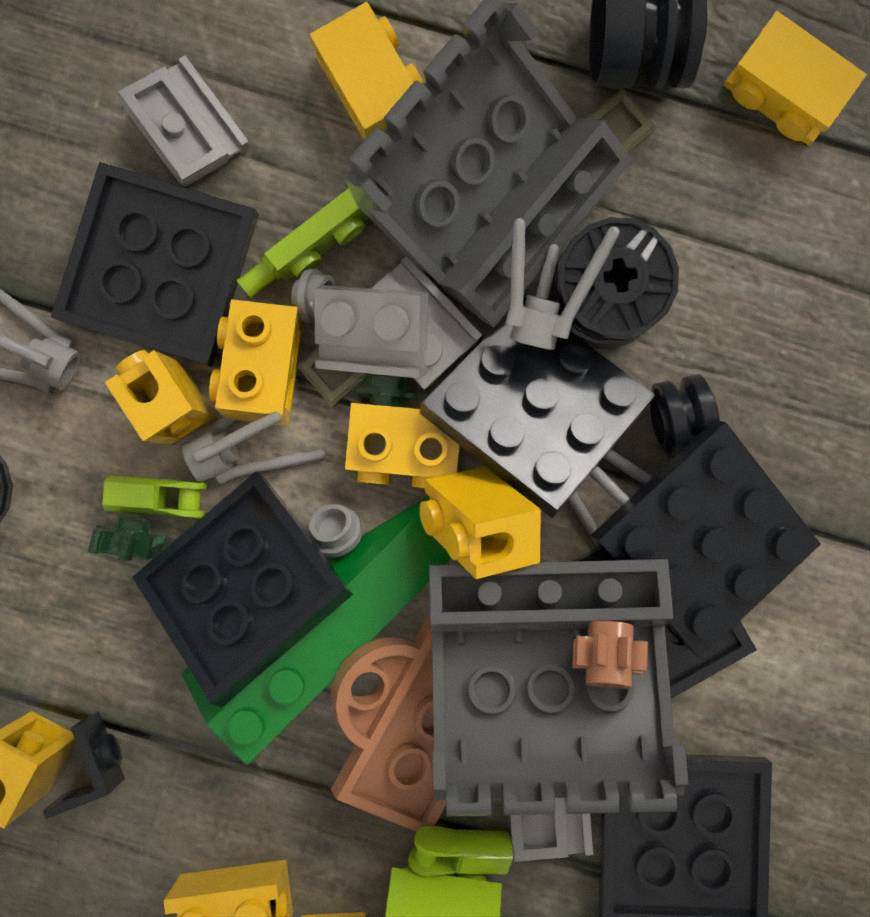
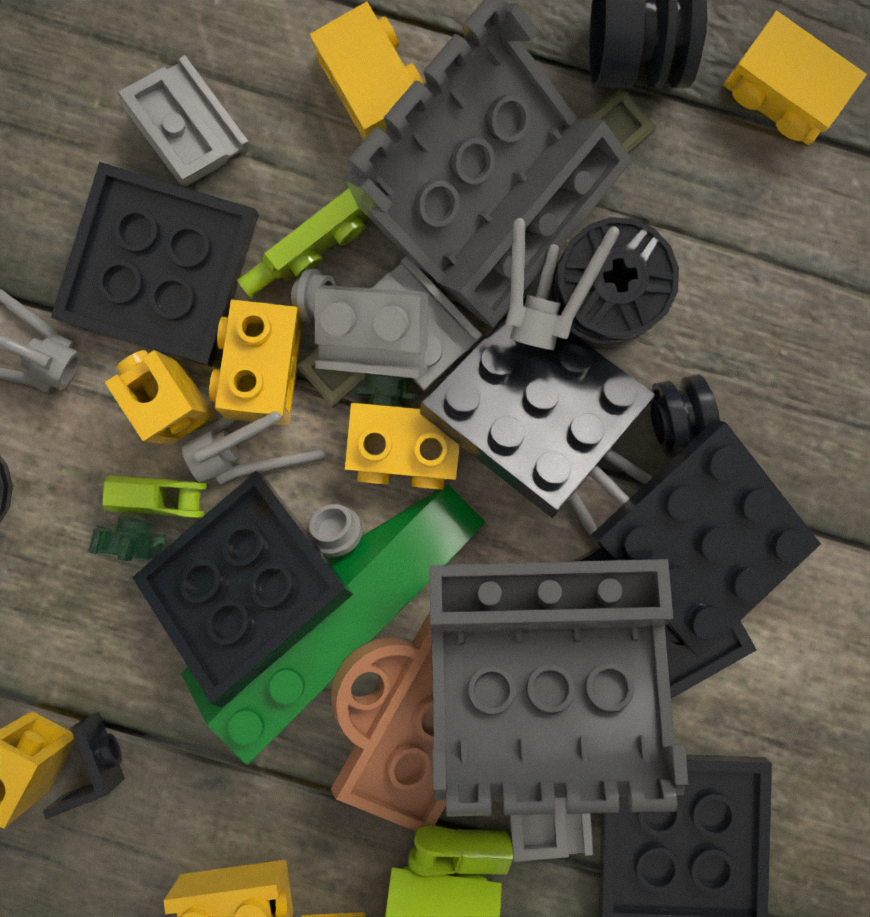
(482, 522): yellow brick -> none
(610, 654): nougat gear -> none

